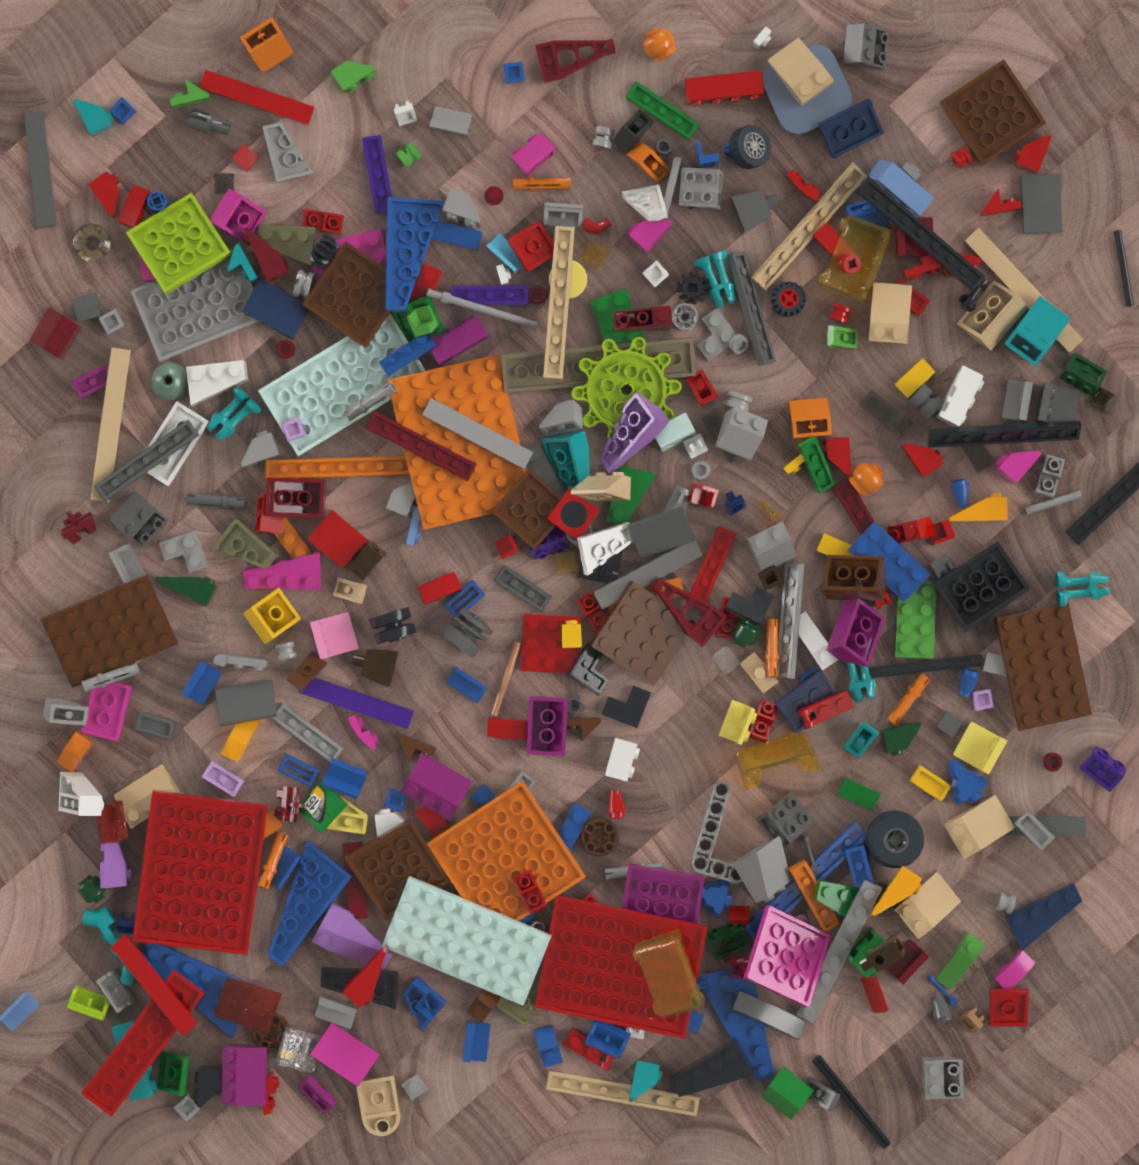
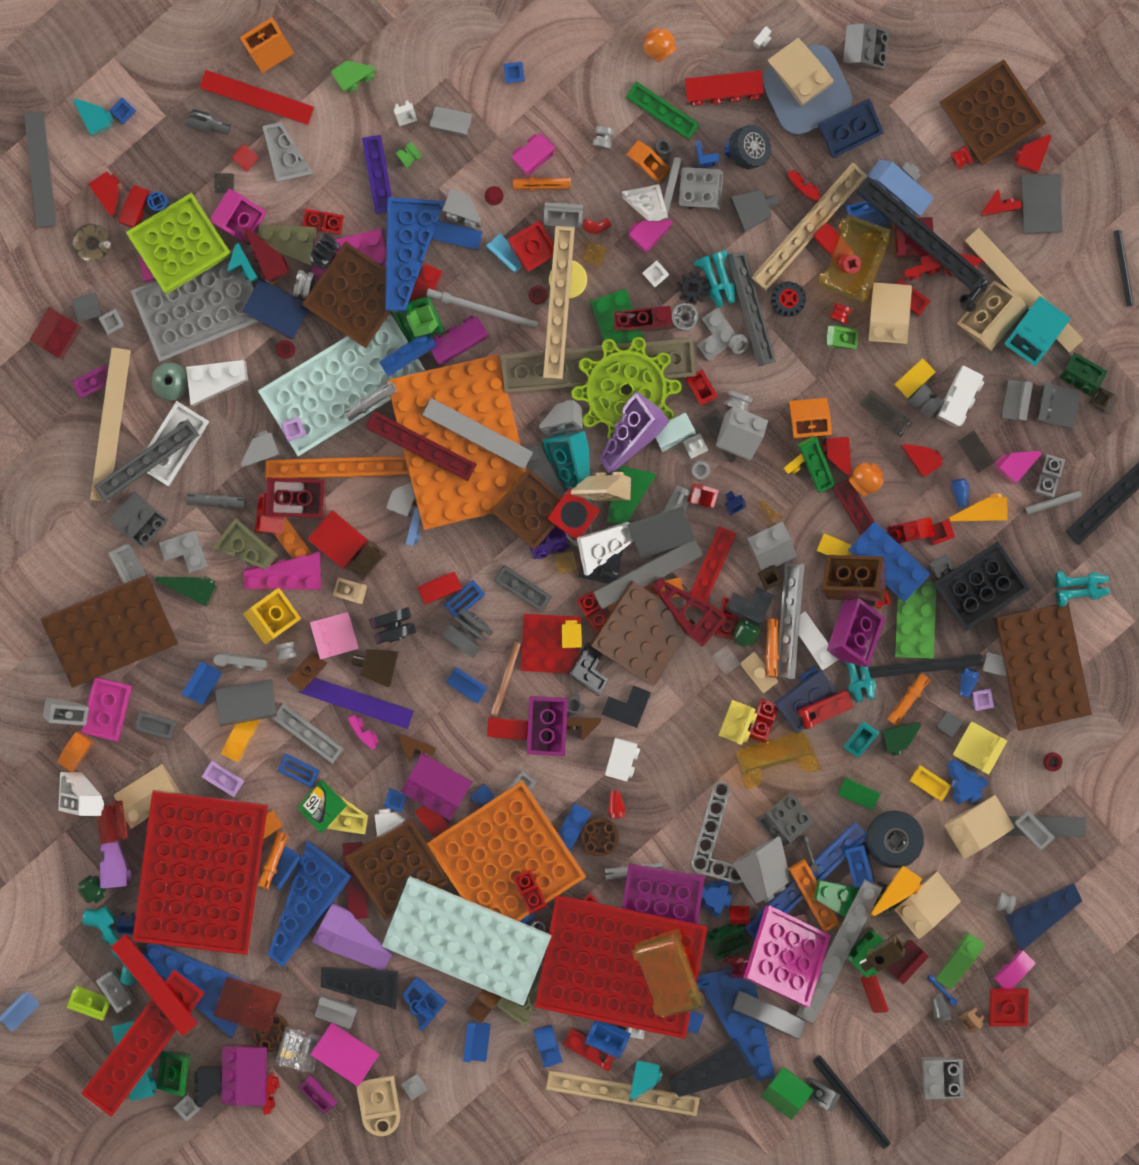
(70, 531): dark red hips -> none
(110, 677): light grey pin -> none
(194, 96): bright green slope -> none
(229, 424): teal piece -> none
(290, 804): dark red hips -> none
(344, 778): blue panel -> none
(362, 985): red slope -> none
(492, 294): dark purple plate -> none
(504, 274): white plate -> none
(506, 546): red panel -> none
(549, 61): dark red plate -> none
(632, 131): pearl dark grey slope -> none
(1004, 434): black tile -> none
(1103, 768): dark purple bracket -> none

